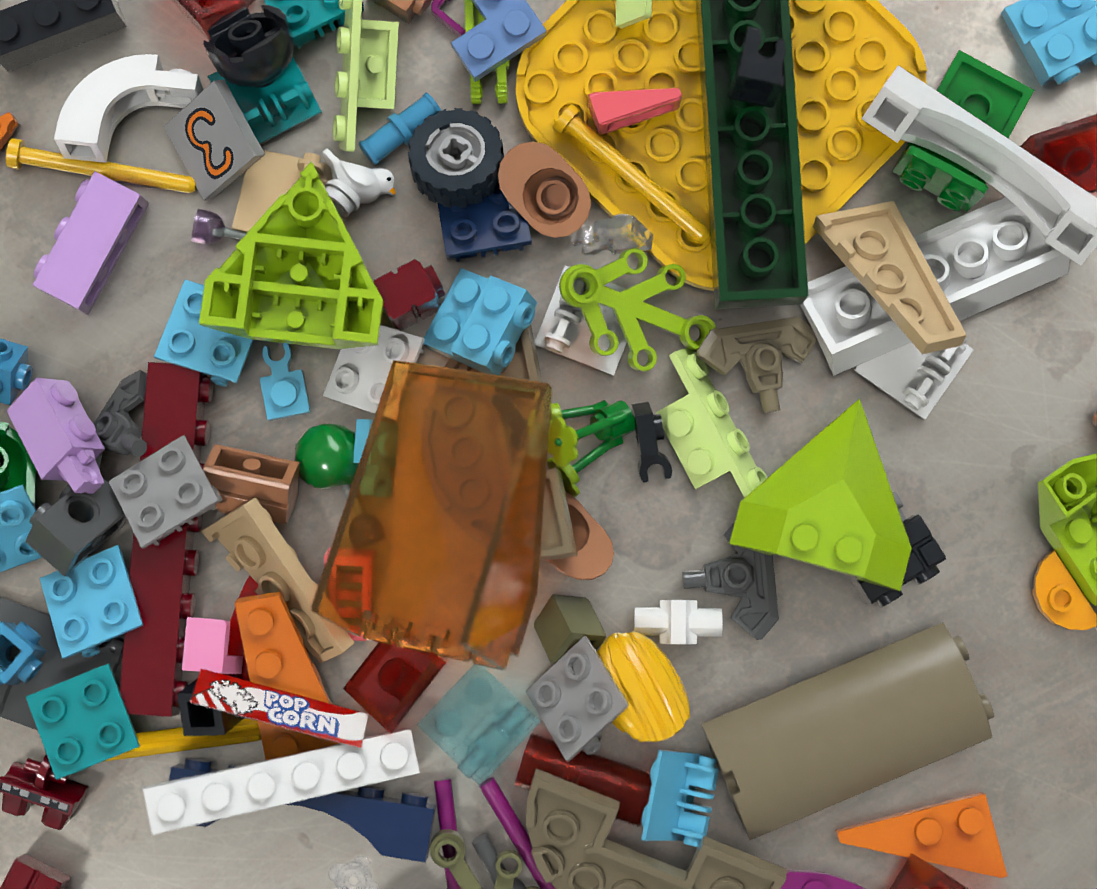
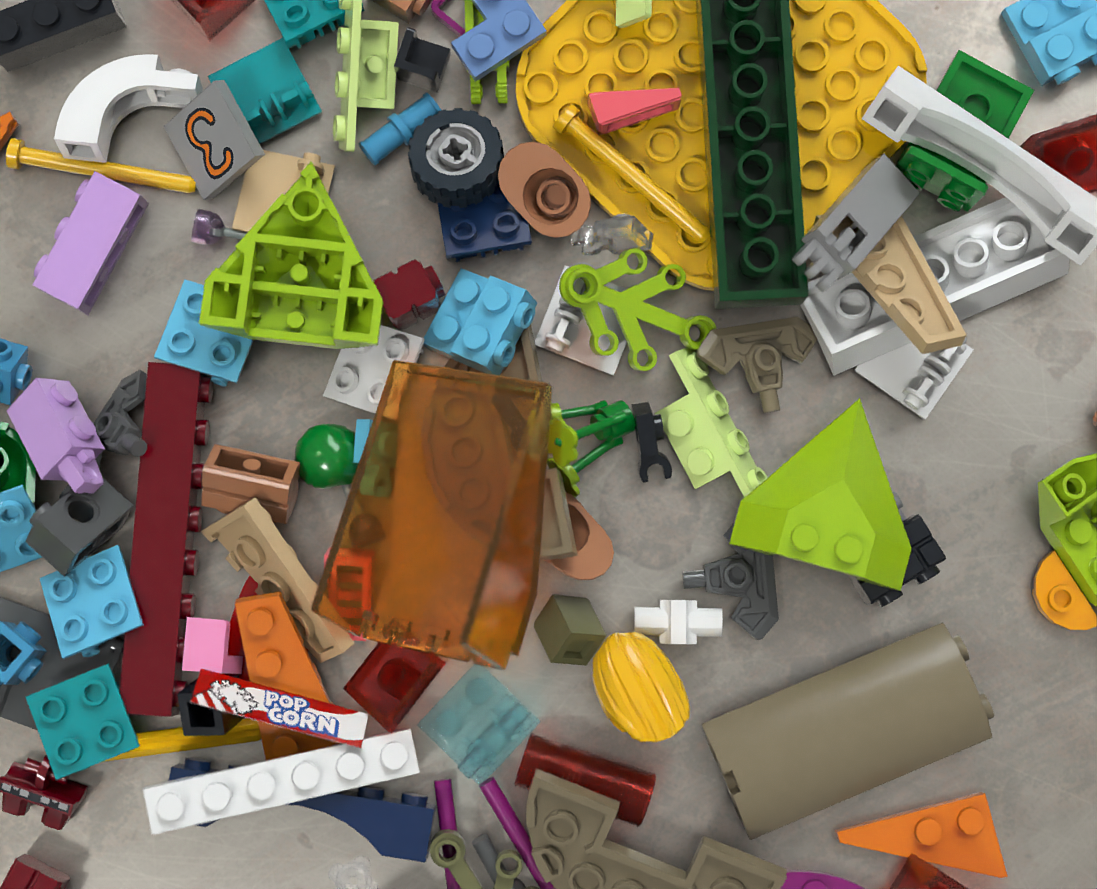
(164, 492): light grey hinge -> none
(250, 47): black cylinder -> none
(285, 390): medium azure plate -> none
(355, 184): white animal -> none
(421, 61): none -> black panel
(577, 700): light grey hinge -> none
(672, 796): medium azure hinge -> none
(757, 77): black hinge -> none
(873, 204): none -> light grey hinge

